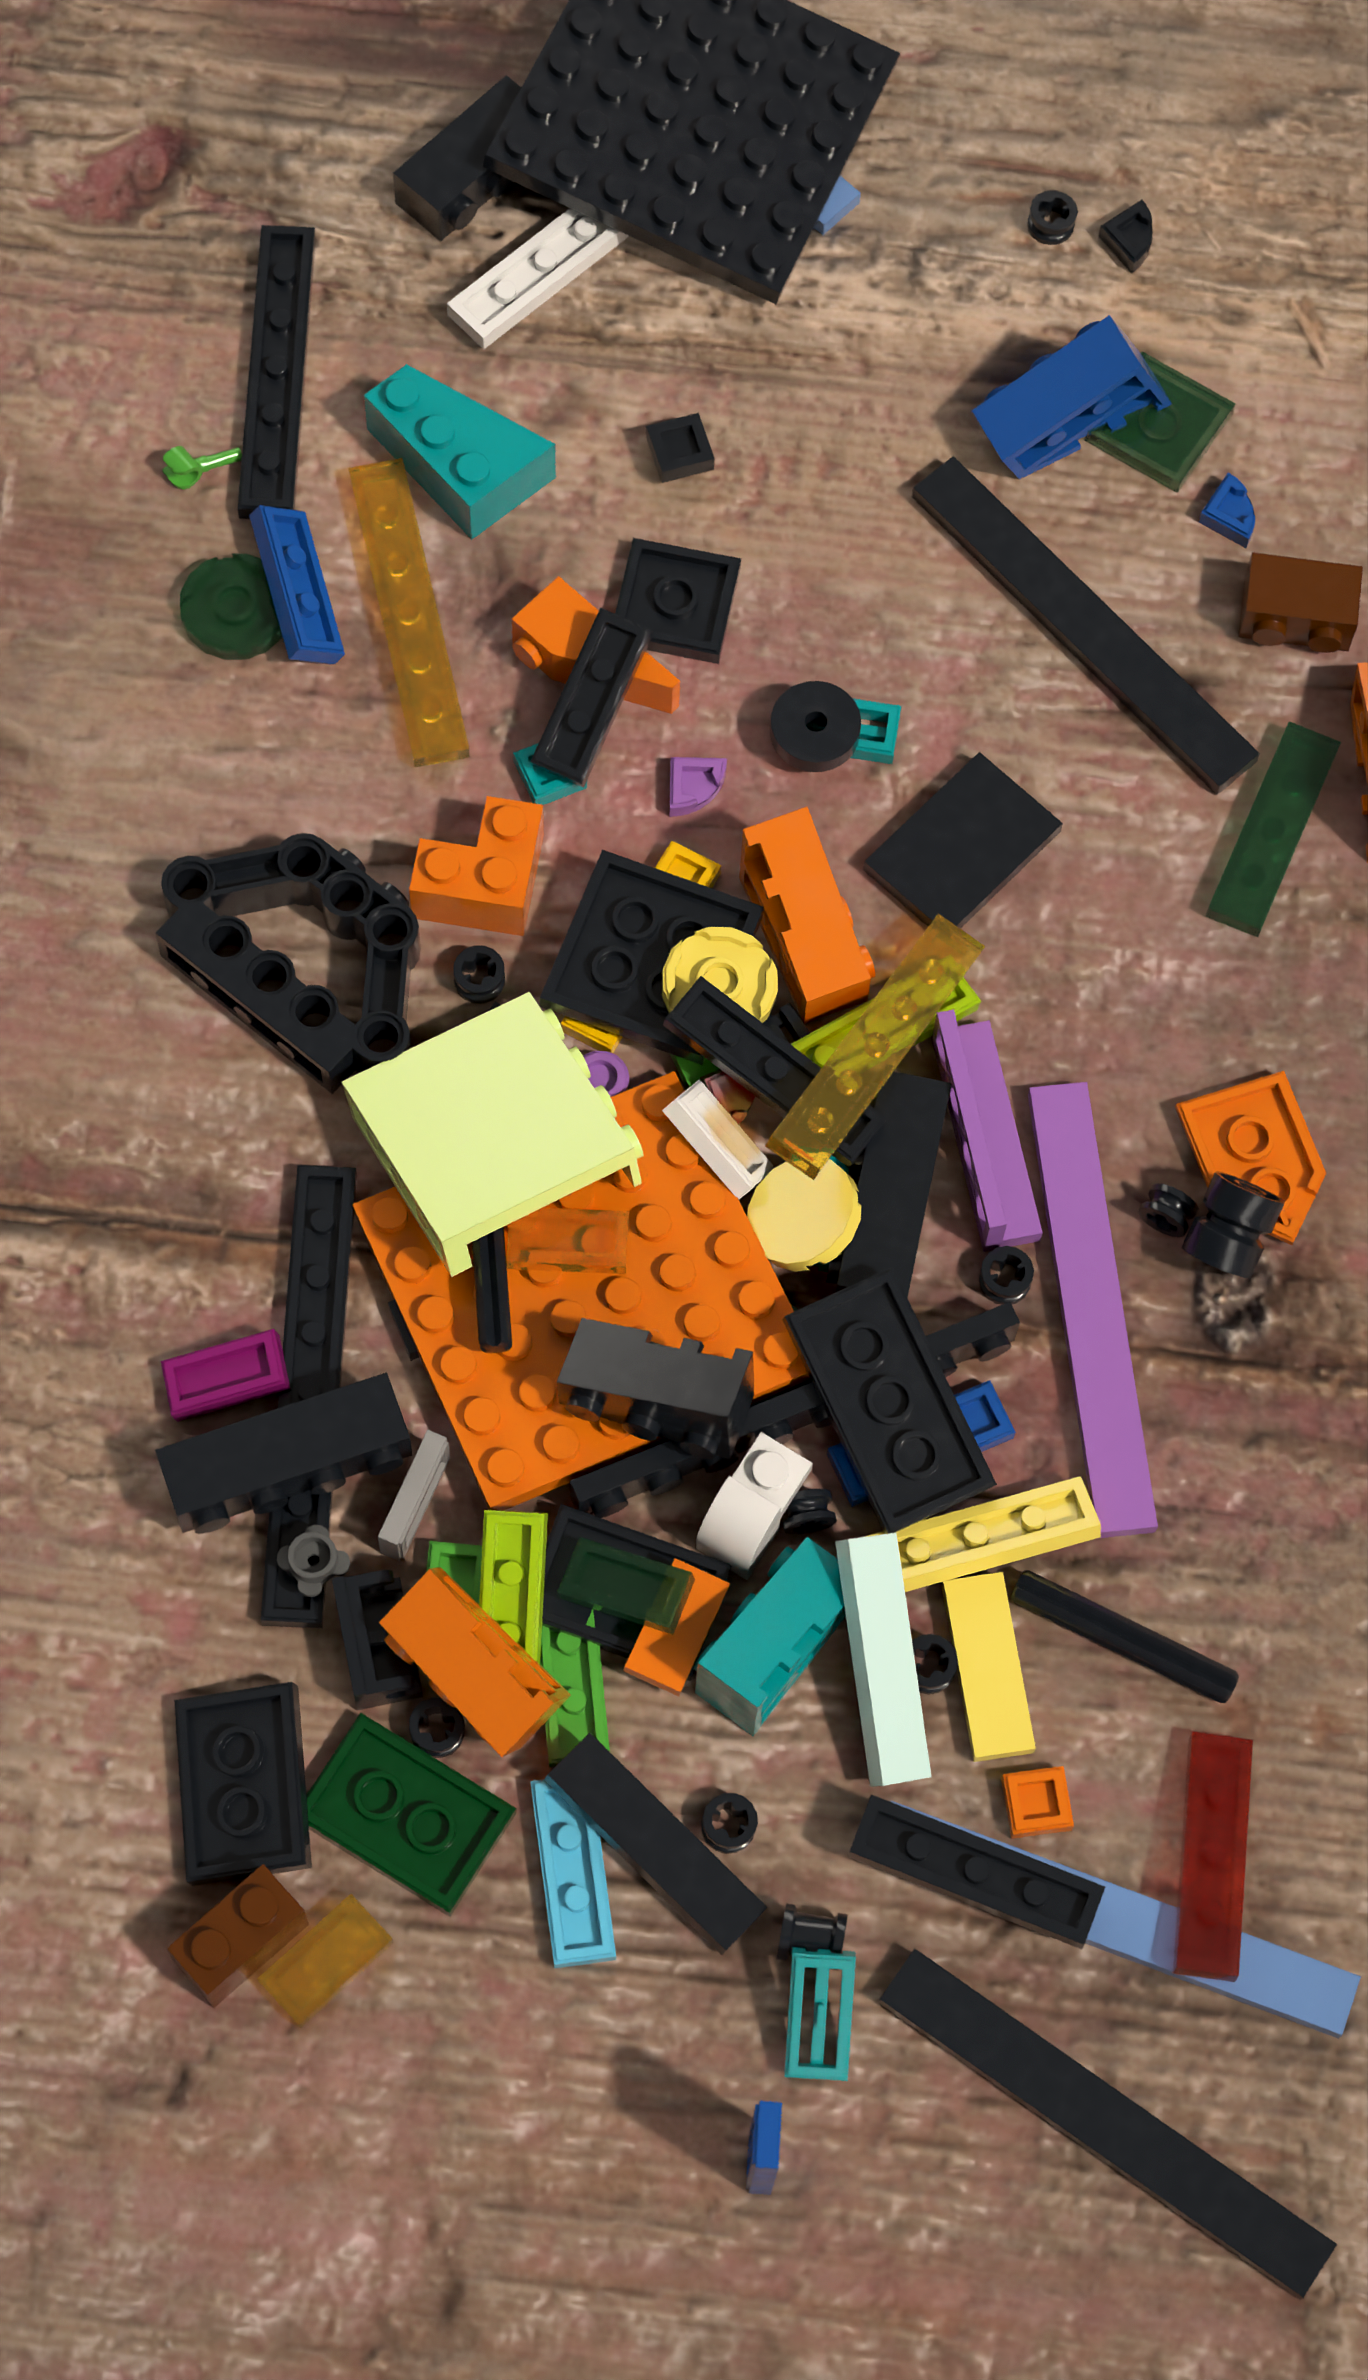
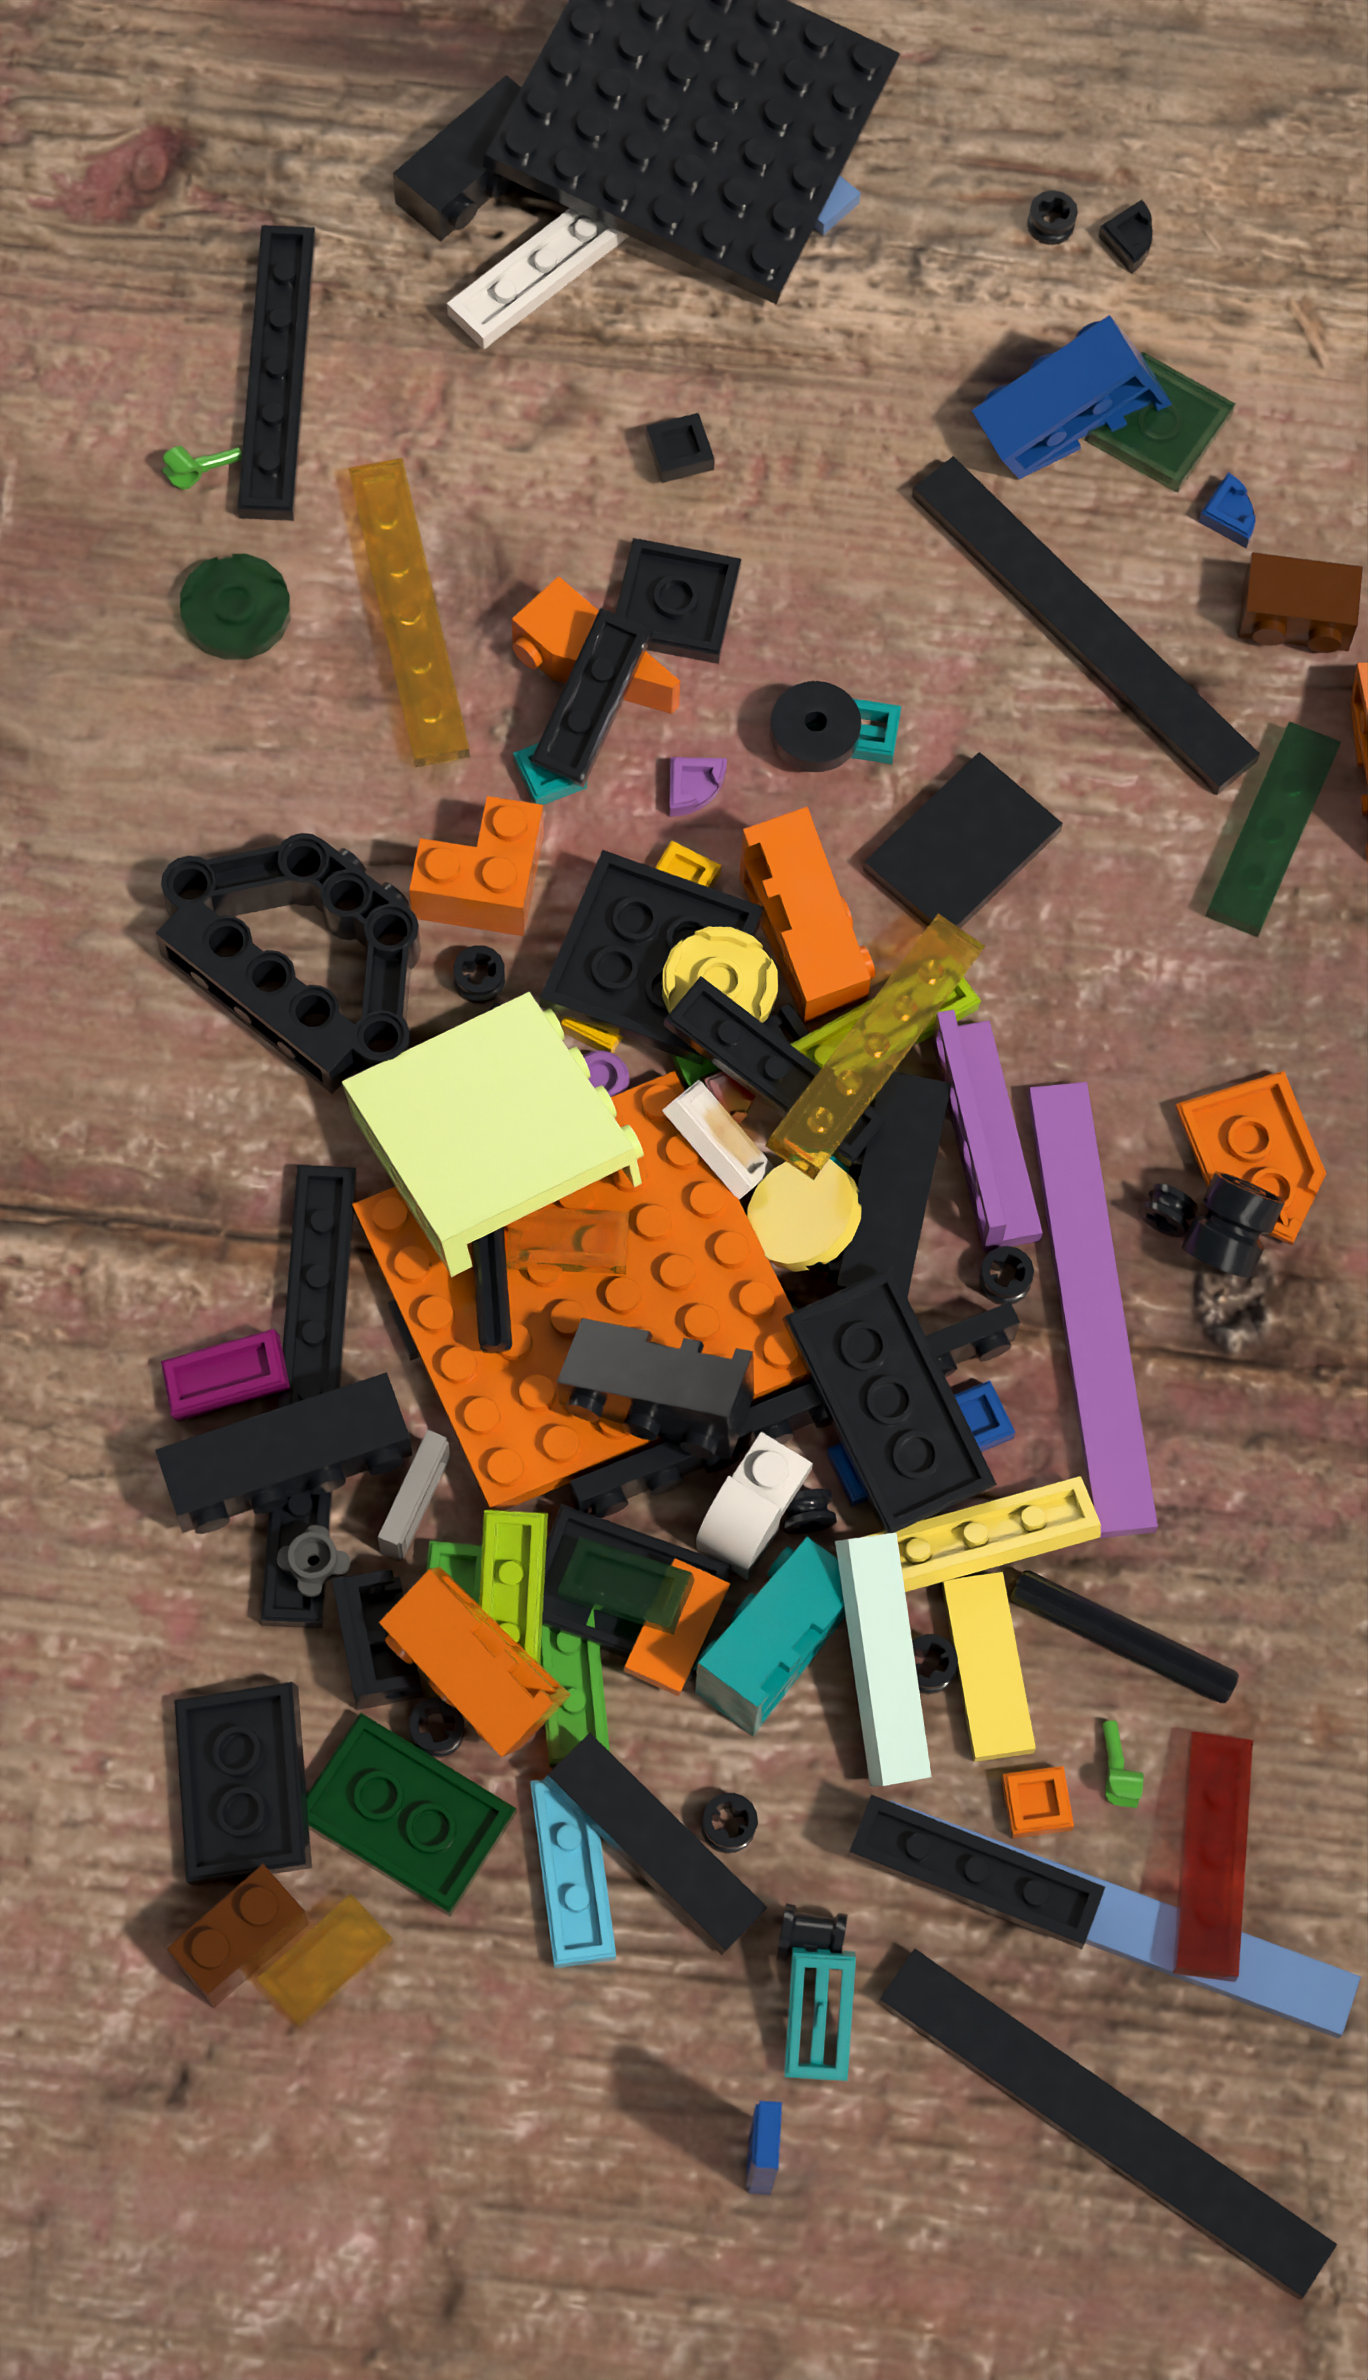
(297, 585): blue tile -> none
(458, 449): teal wedge -> none
(1122, 1785): none -> bright green hand

